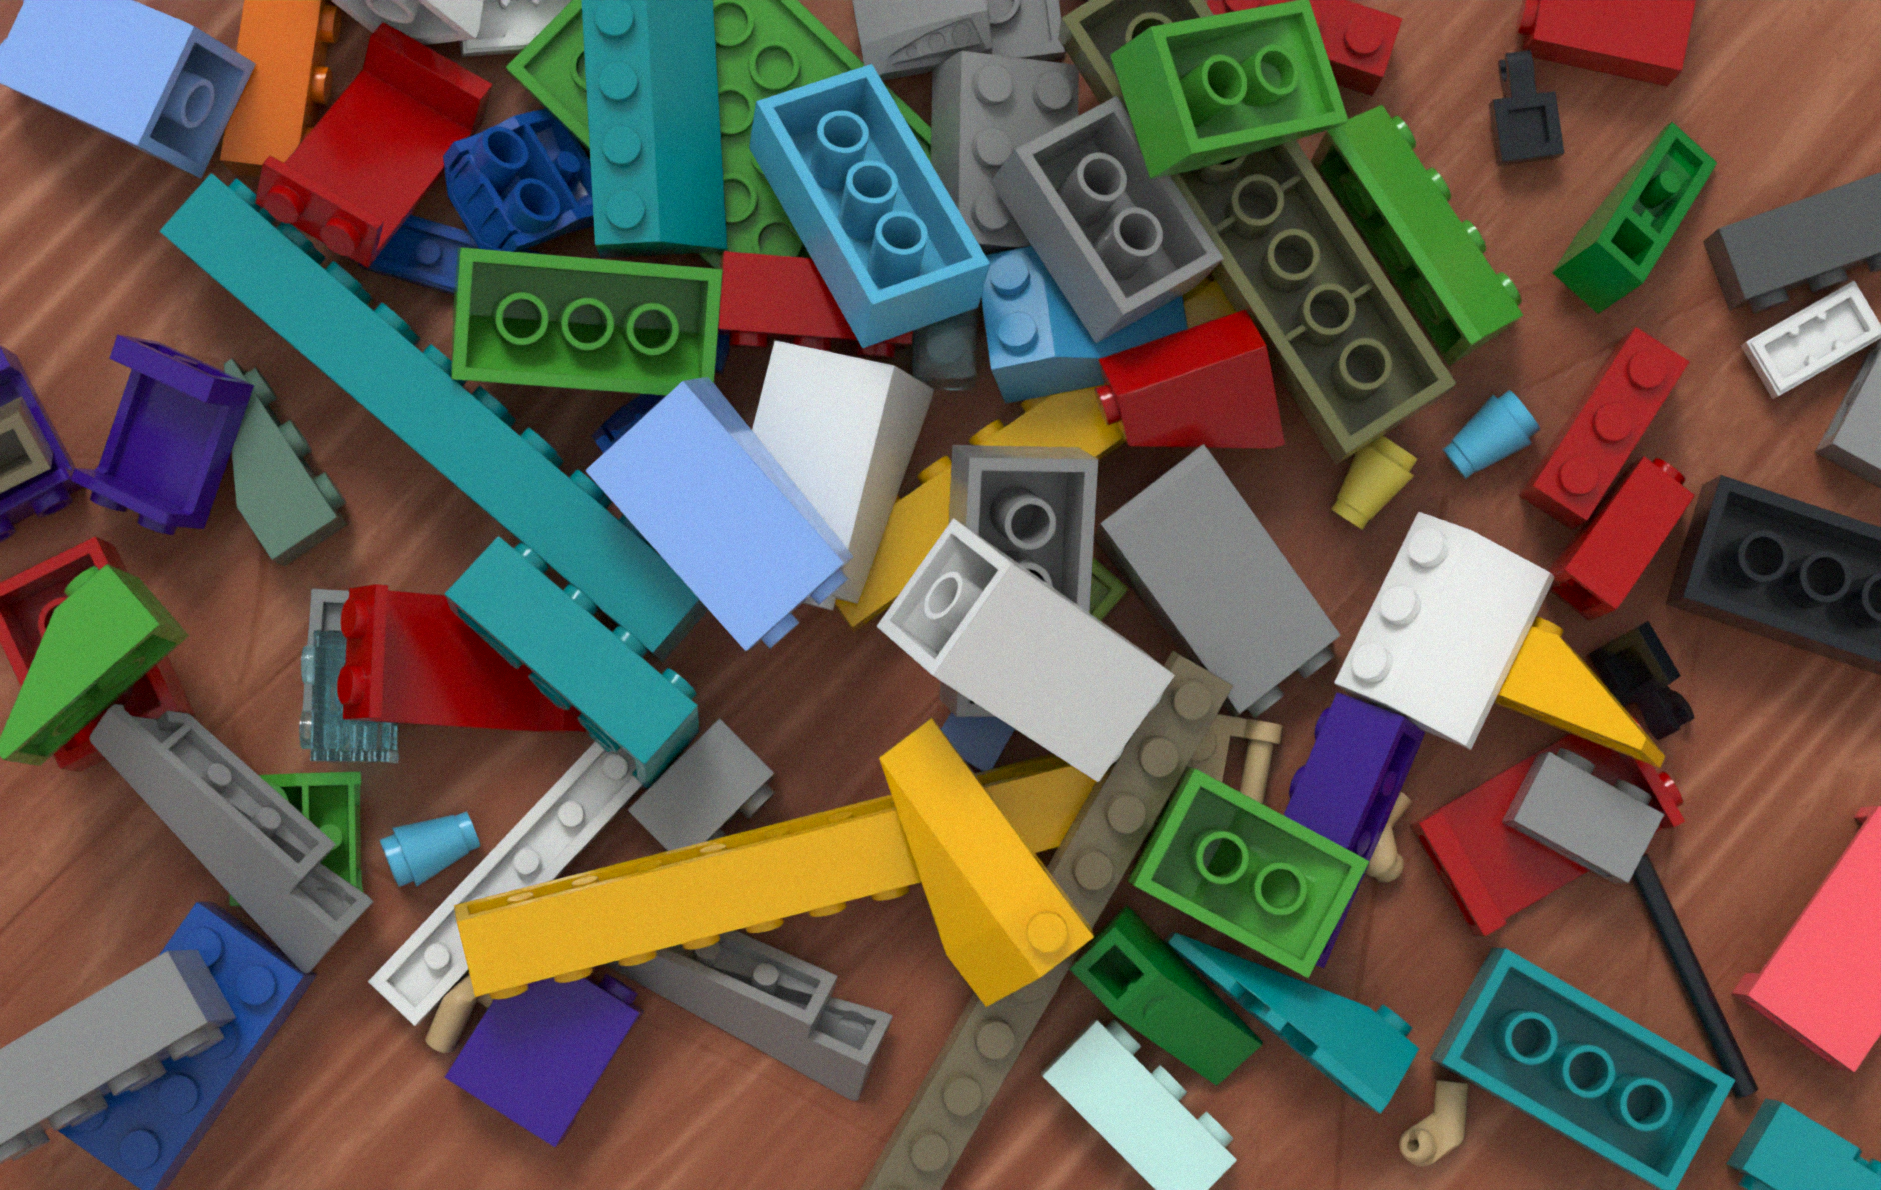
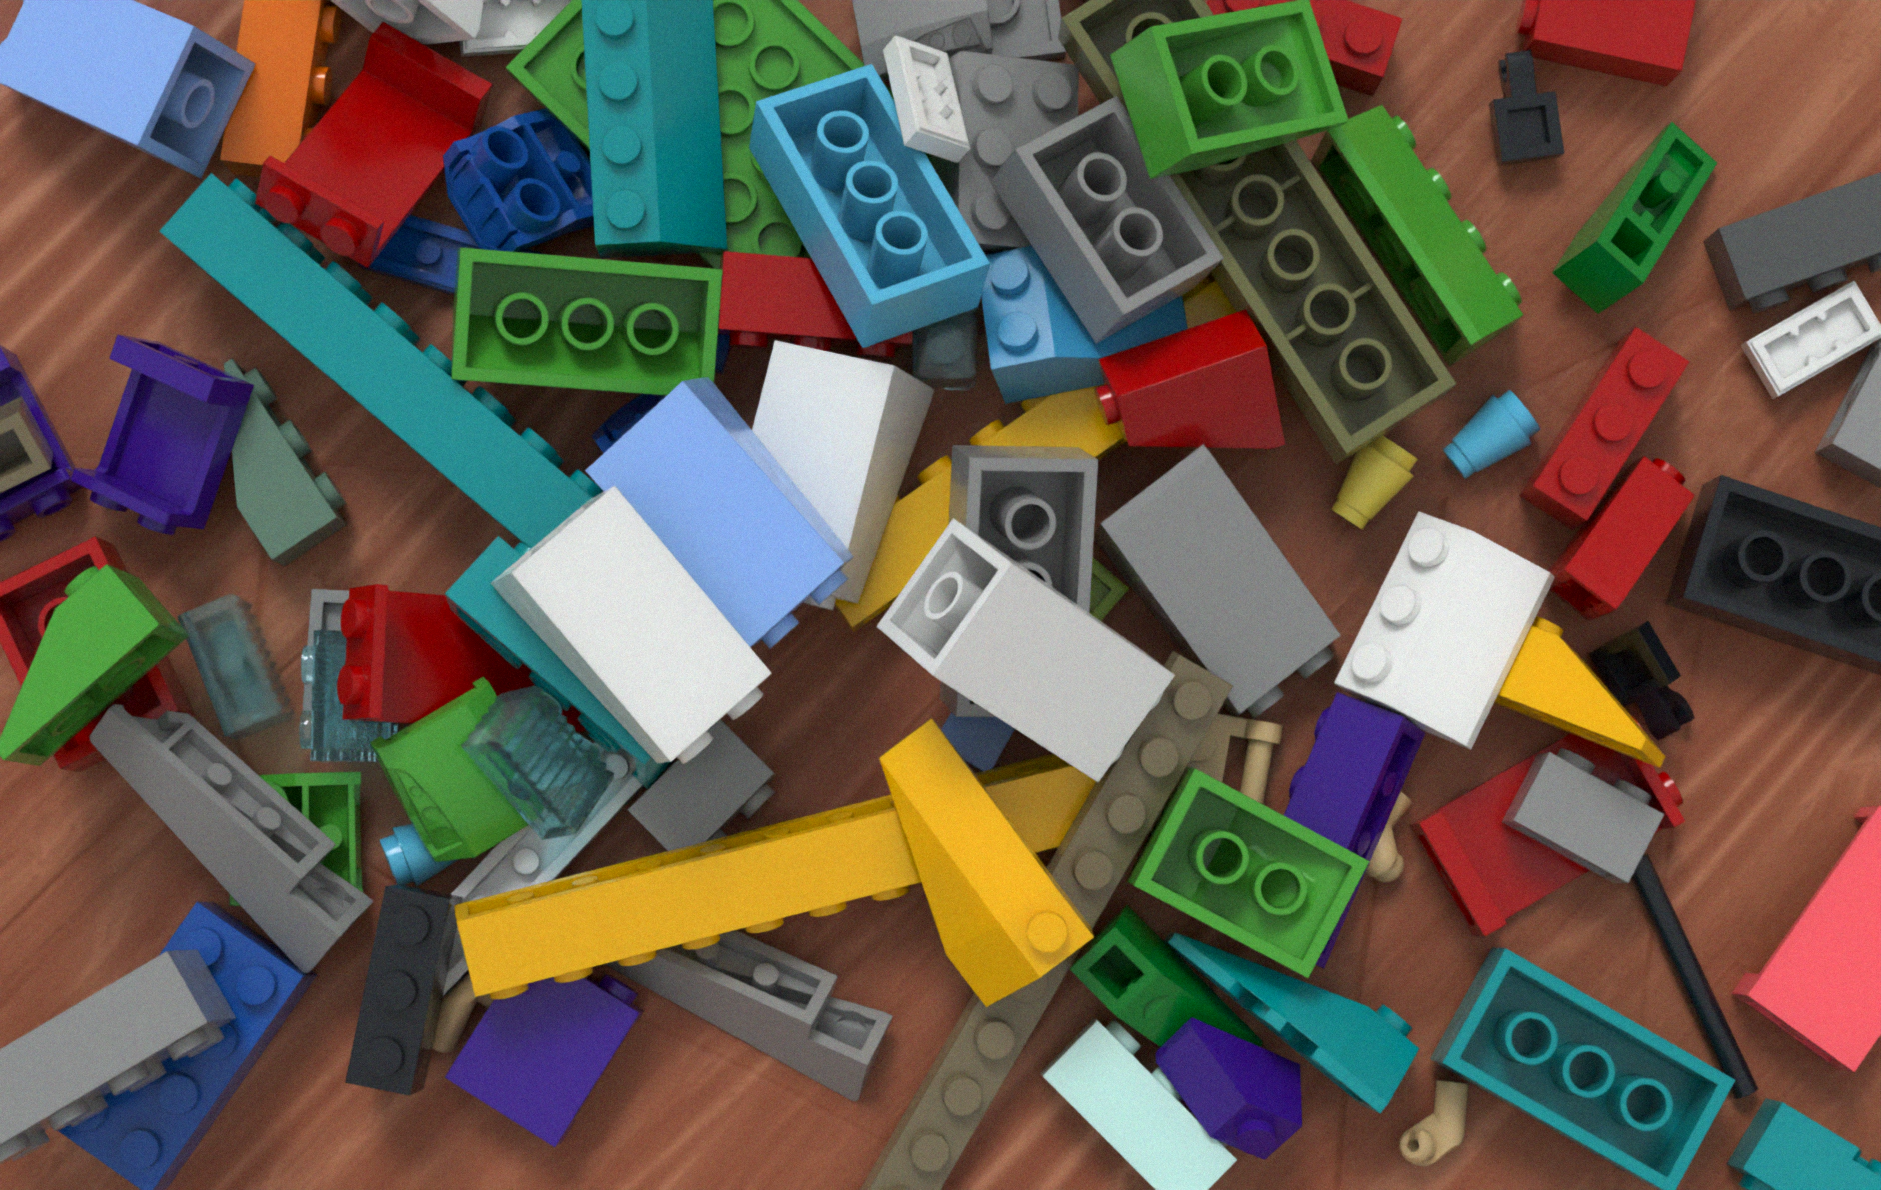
(235, 666): none -> clear light blue brick
(403, 990): none -> black brick
(441, 787): none -> bright green slope
(539, 761): none -> clear light blue brick
(634, 627): none -> white slope
(926, 99): none -> white plate
(1234, 1087): none -> dark purple slope

